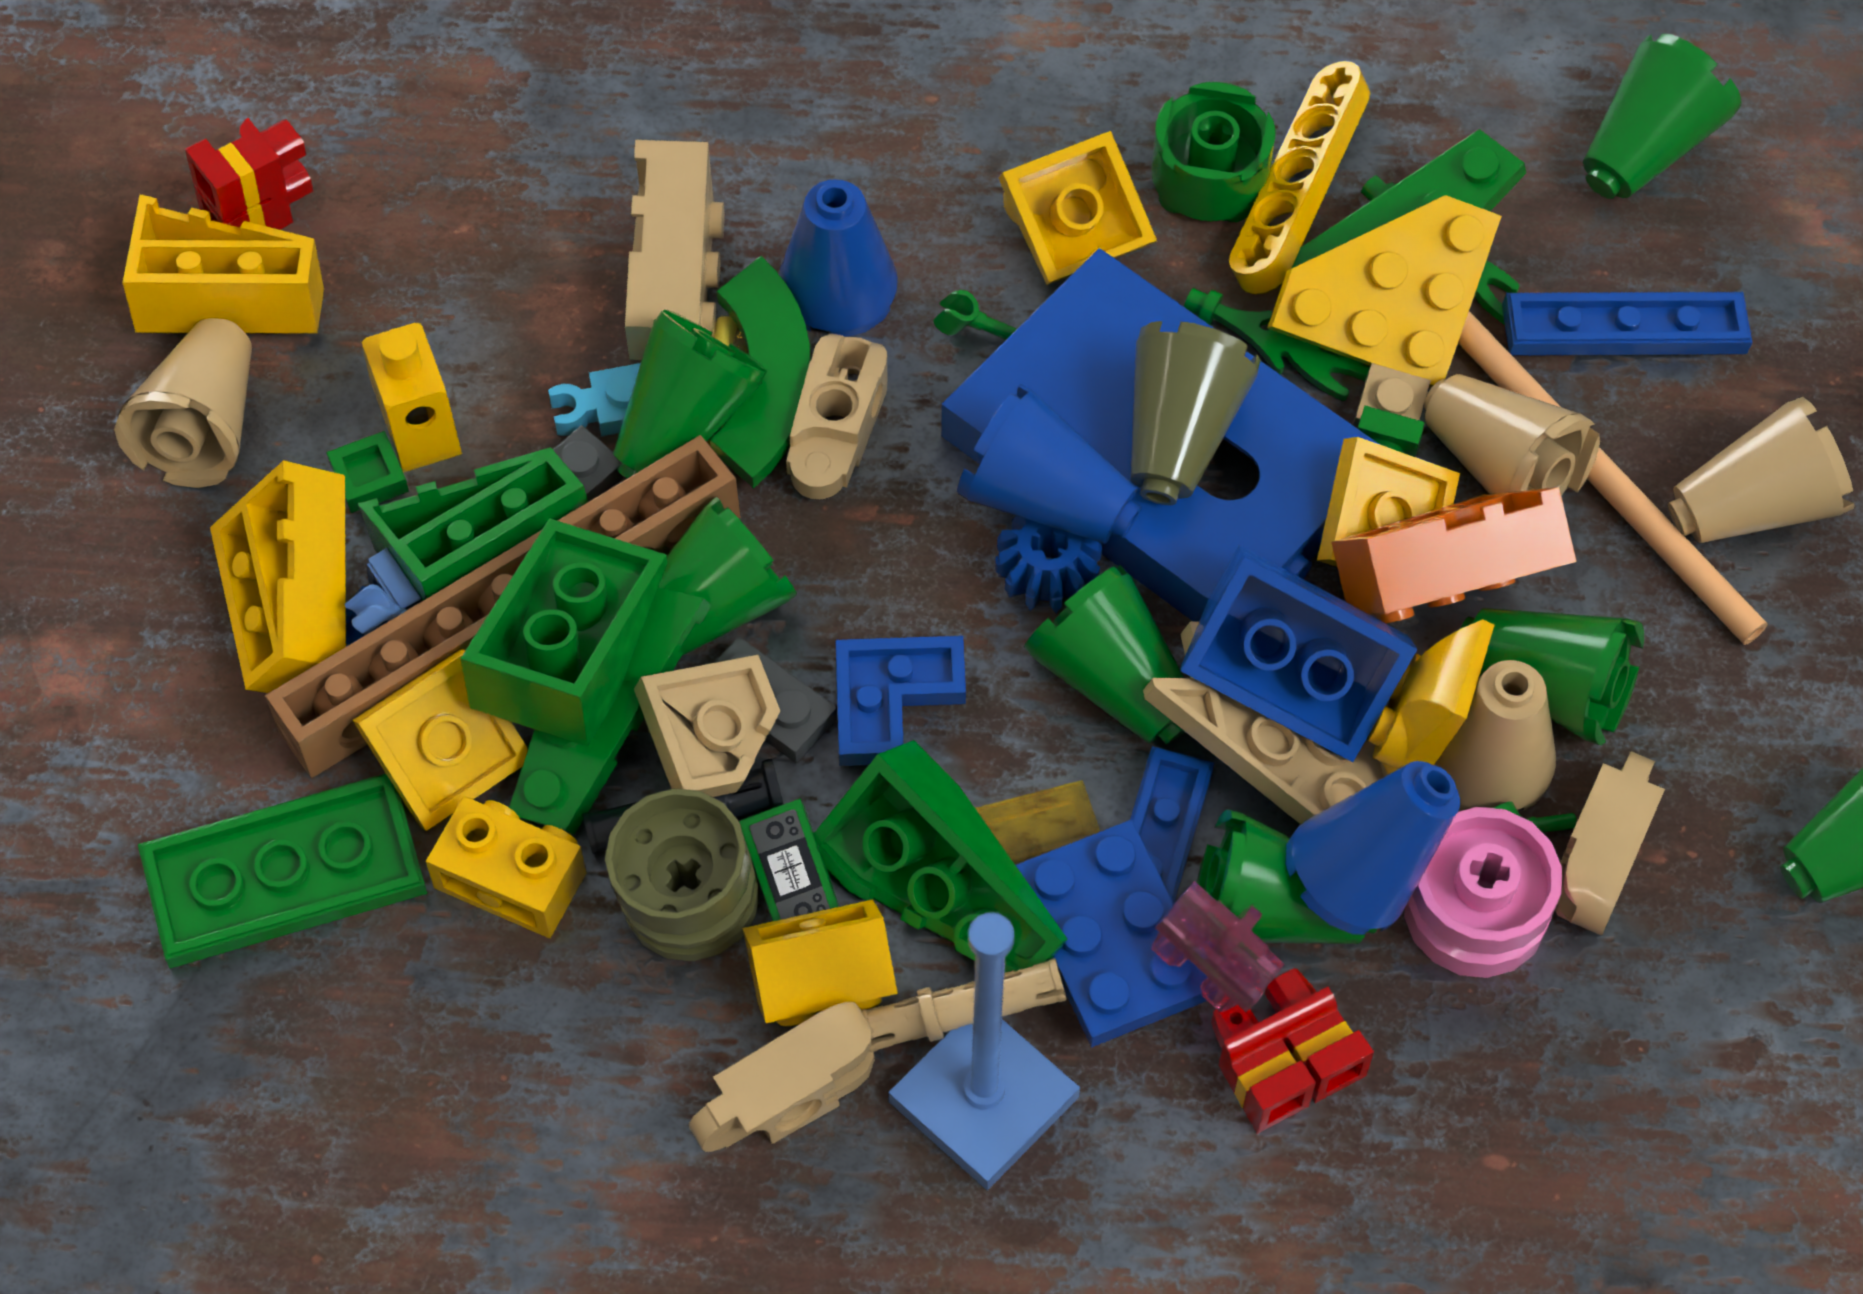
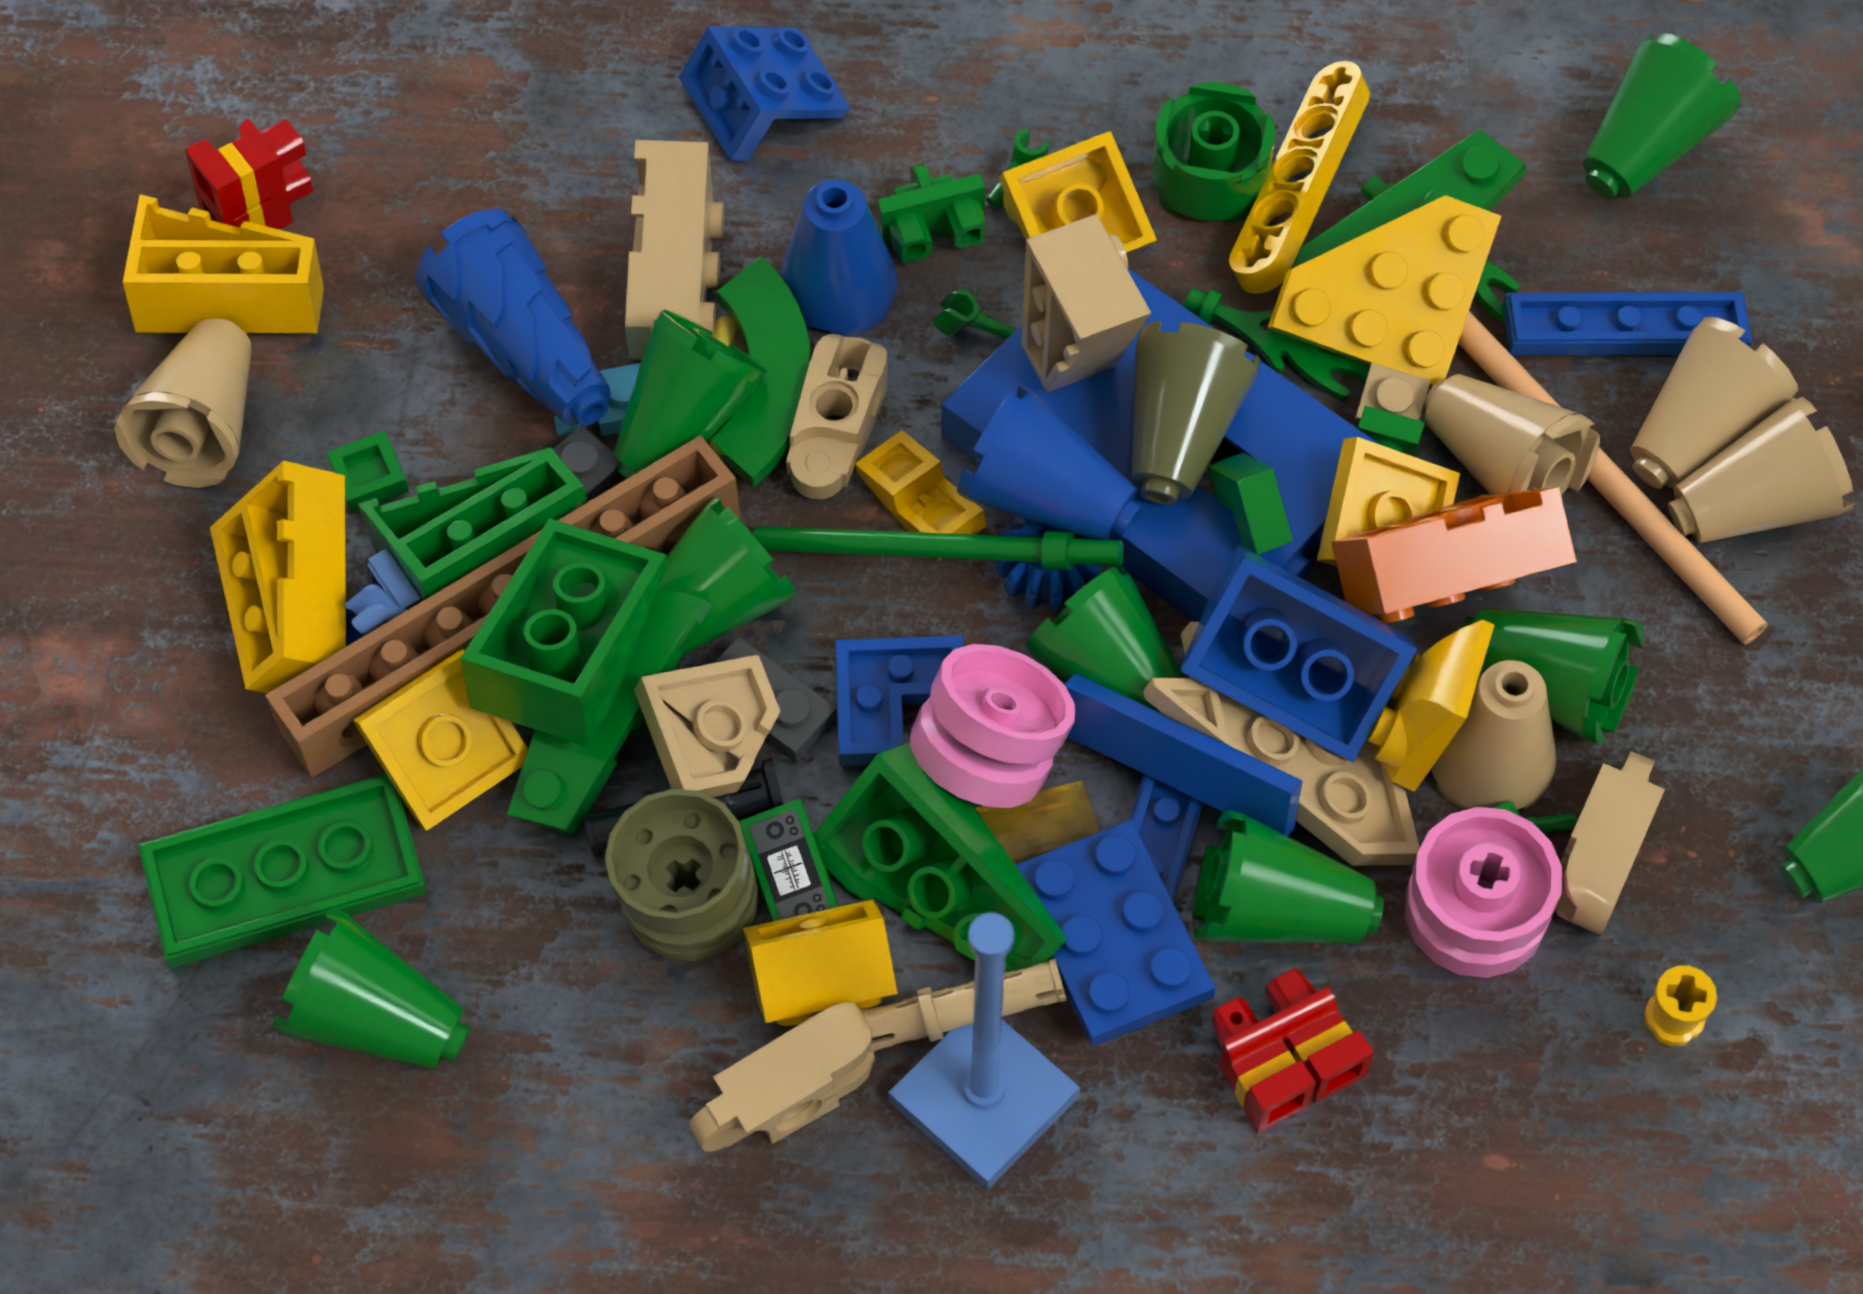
(369, 1000): none -> green cone
(405, 379): yellow torso -> none
(505, 304): none -> blue cone
(507, 865): yellow brick -> none
(757, 75): none -> blue bracket
(915, 489): none -> yellow slope
(931, 208): none -> green hips
(992, 725): none -> bright pink wheel
(1019, 156): none -> green hand
(1054, 550): none -> green bar
(1078, 303): none -> tan wedge
(1182, 756): none -> blue tile
(1220, 945): clear pink hips -> none
(1255, 499): none -> green piece
(1373, 847): blue cone -> none
(1698, 1001): none -> yellow bush
(1708, 402): none -> tan cone

